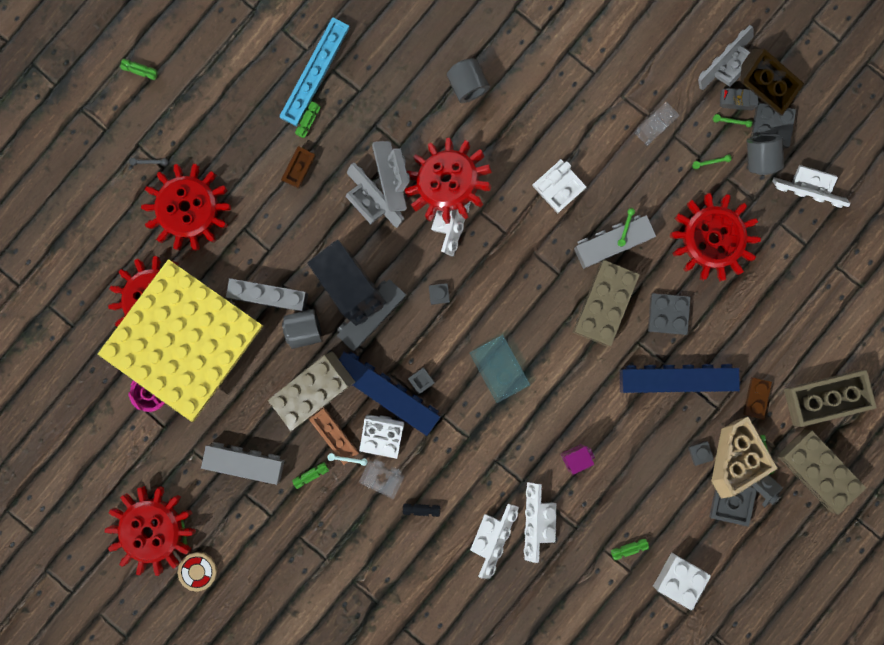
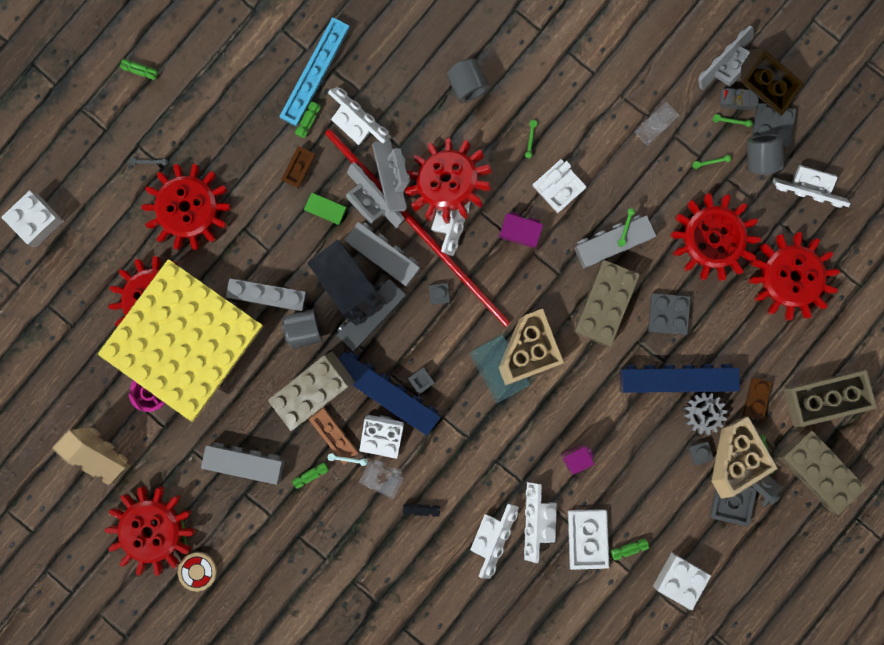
(32, 219): none -> white brick
(93, 453): none -> tan brick
(325, 208): none -> bright green tile
(354, 120): none -> white bracket
(382, 254): none -> light grey brick
(423, 234): none -> red piece
(521, 230): none -> magenta brick
(530, 349): none -> tan brick
(533, 123): none -> bright green hinge
(588, 539): none -> white tile
(703, 421): none -> light grey gear
(780, 288): none -> red gear

